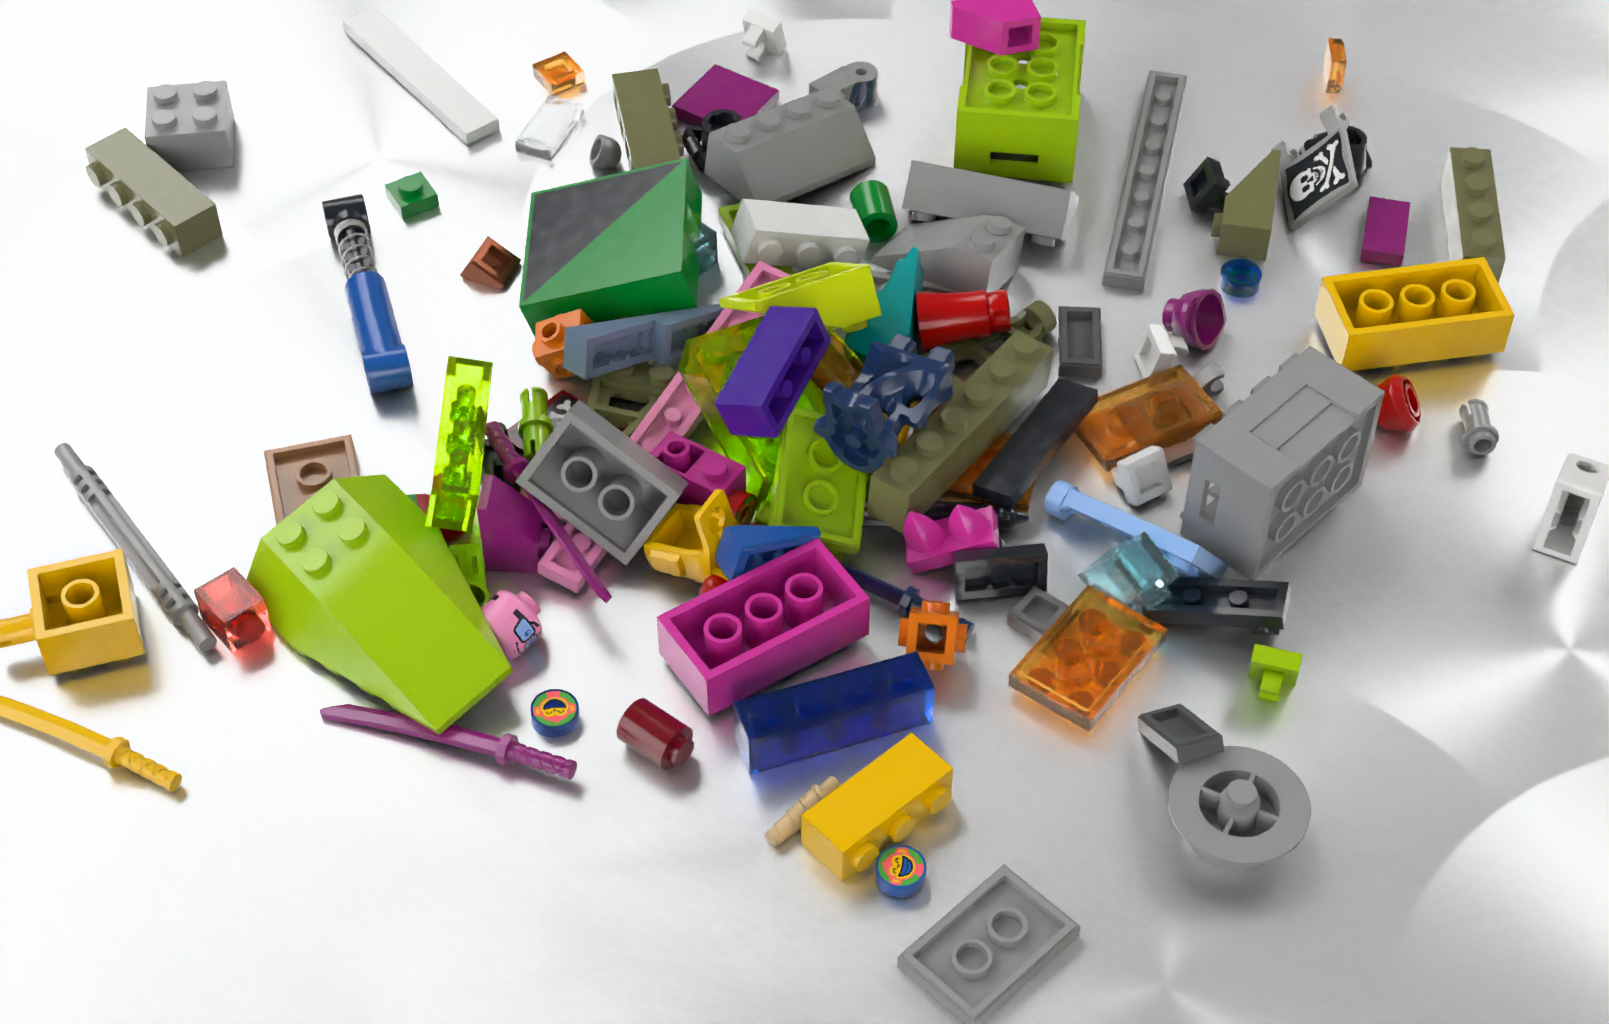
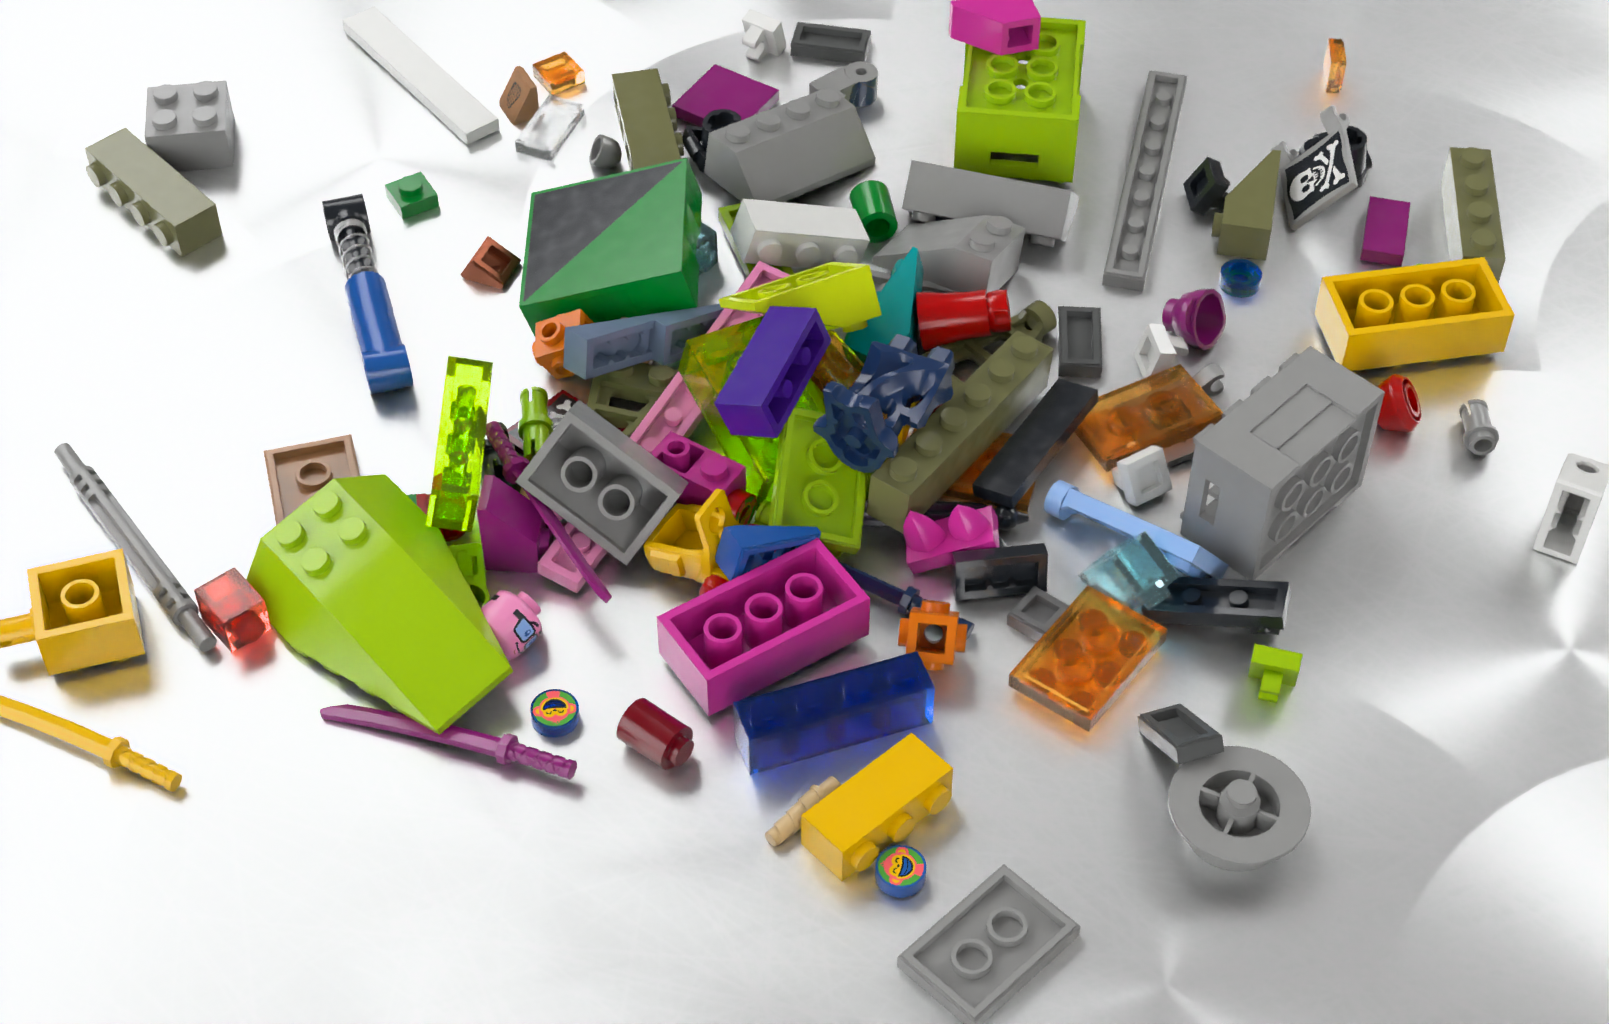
(519, 97): none -> medium nougat slope
(830, 42): none -> dark grey tile

